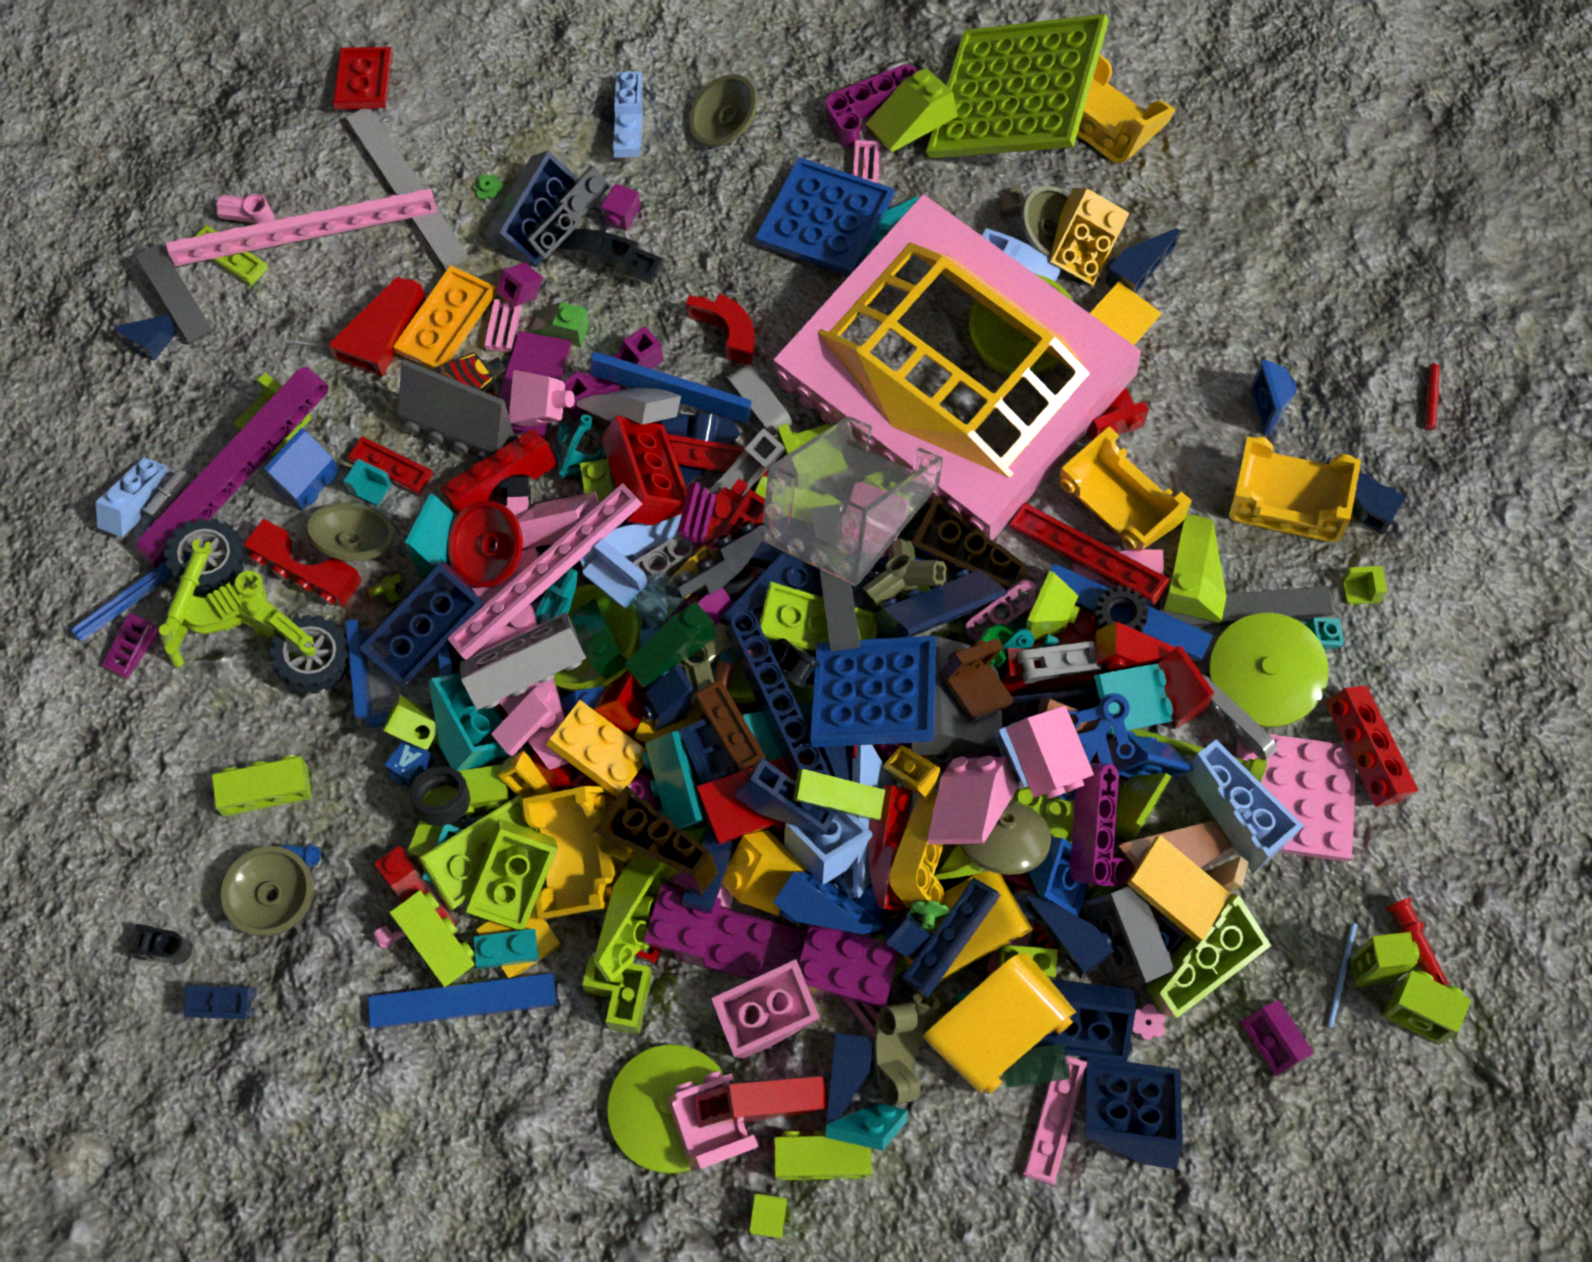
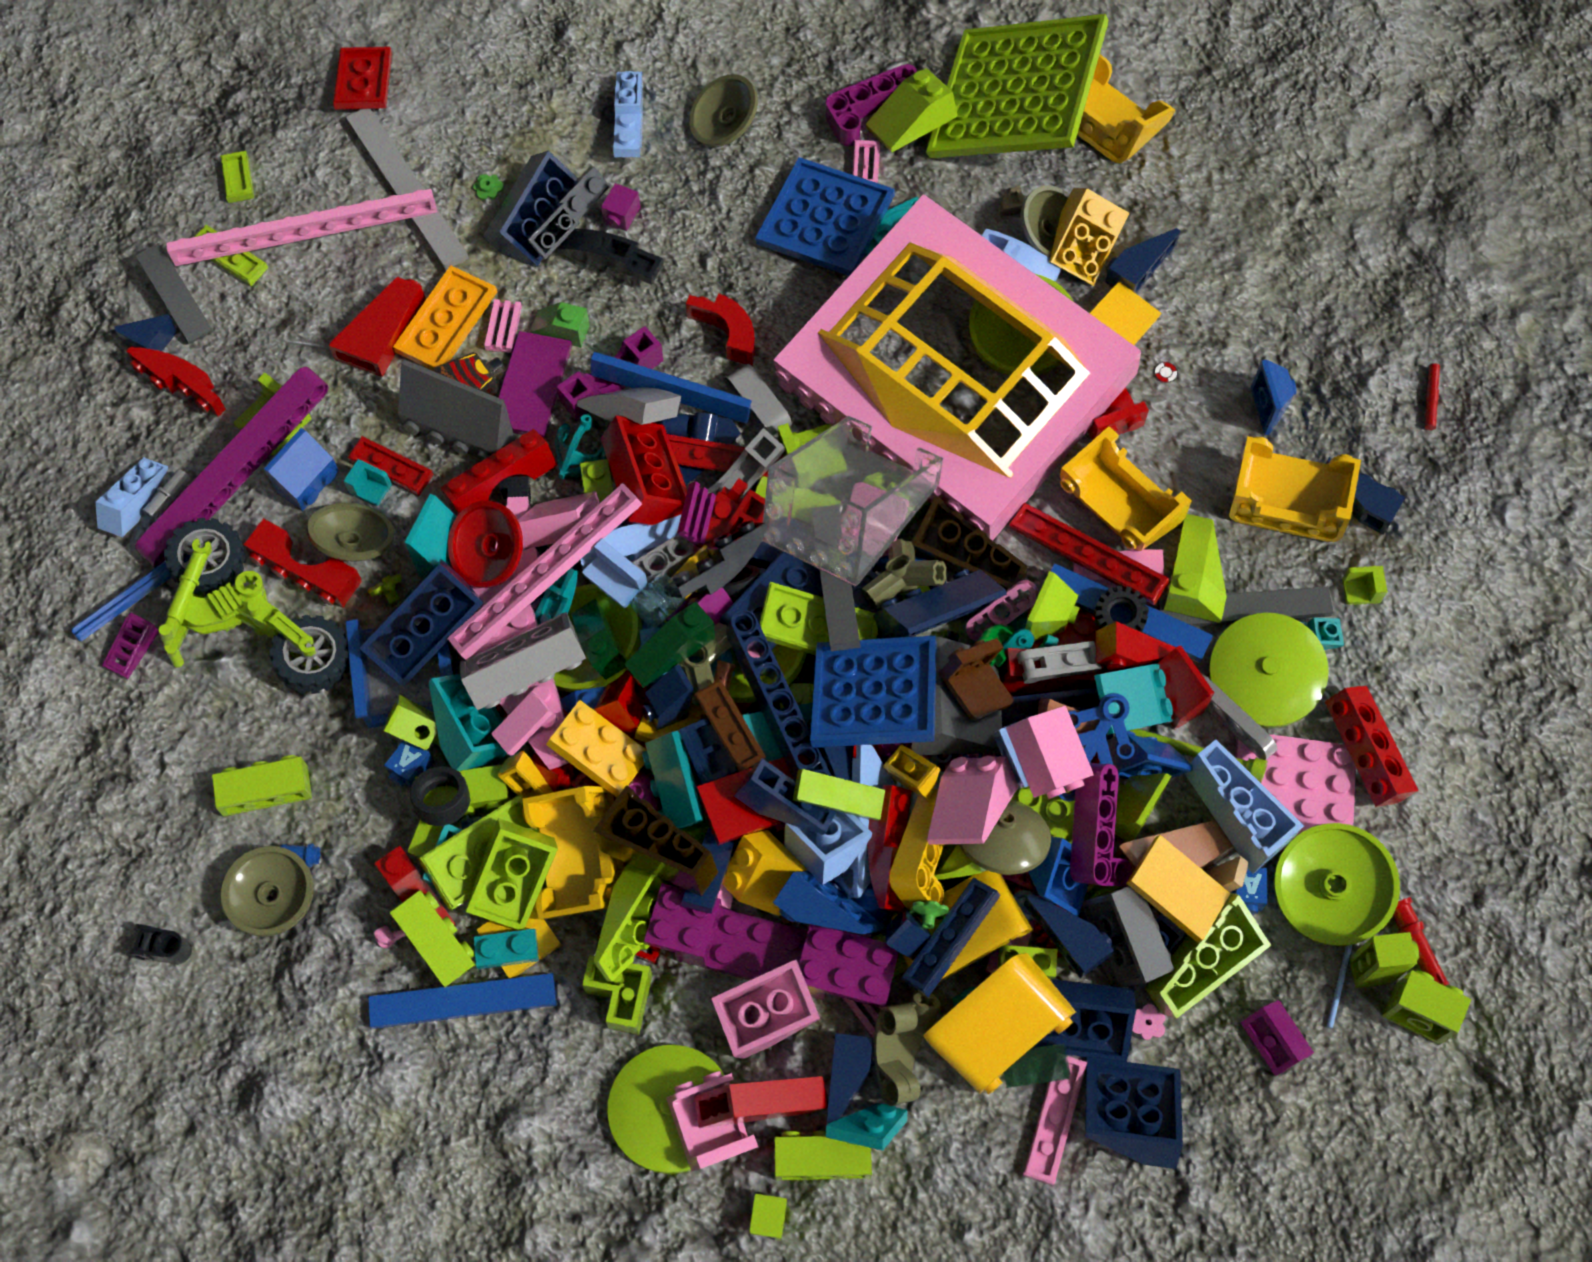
(174, 374): none -> red slope
(219, 1002): dark blue hinge -> none
(237, 176): none -> lime tile
(249, 209): bright pink piece -> none
(519, 284): magenta brick -> none
(537, 399): bright pink torso -> none
(794, 661): black piece -> none
(1166, 372): none -> sticker
(1254, 890): none -> blue brick
(1336, 884): none -> lime dish

